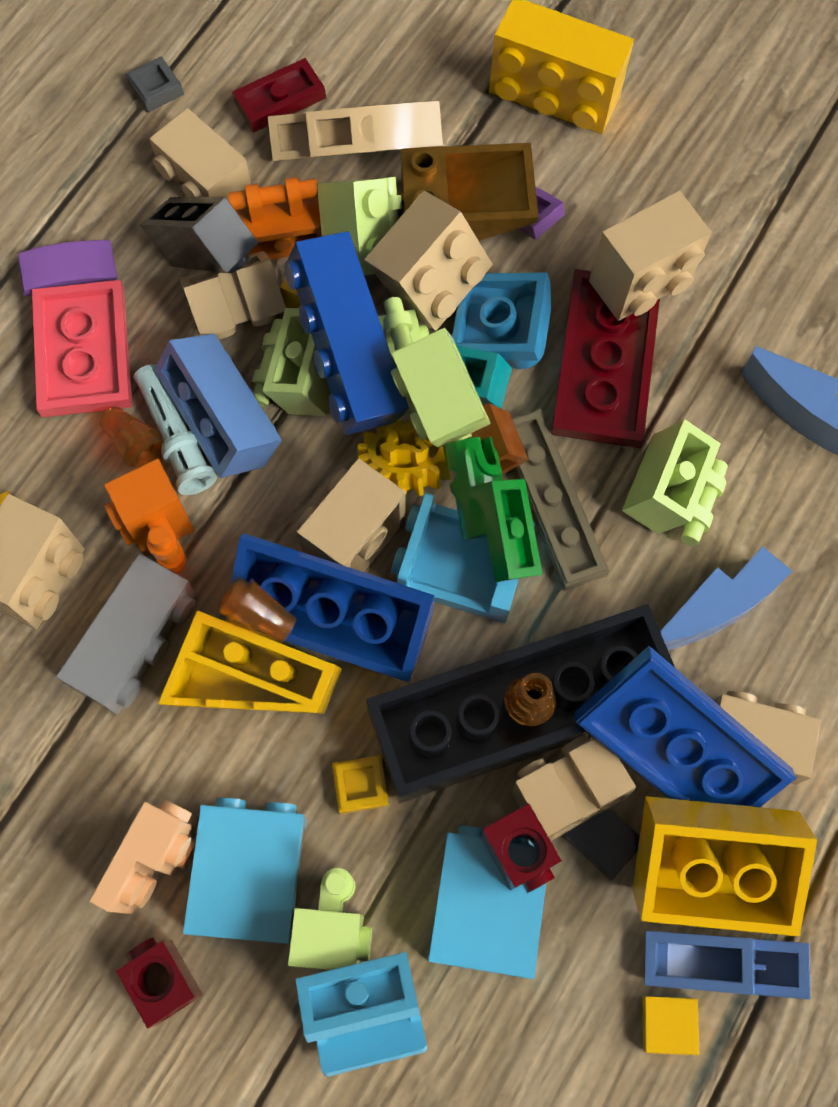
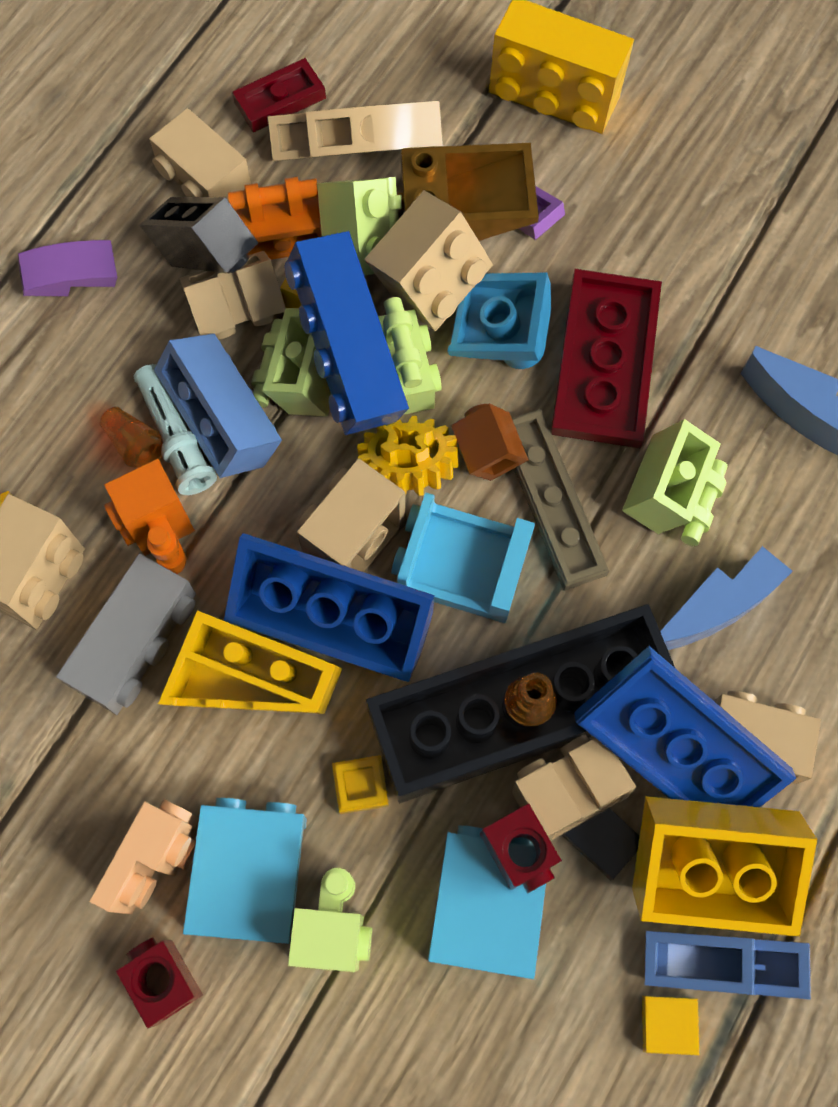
(81, 348): coral plate -> none
(154, 84): dark grey tile -> none
(255, 610): clear orange cone -> none
(362, 1014): medium azure panel -> none
(439, 389): yellowish green brick -> none
(488, 373): teal brick -> none
(493, 508): green plate -> none
(649, 256): tan brick -> none

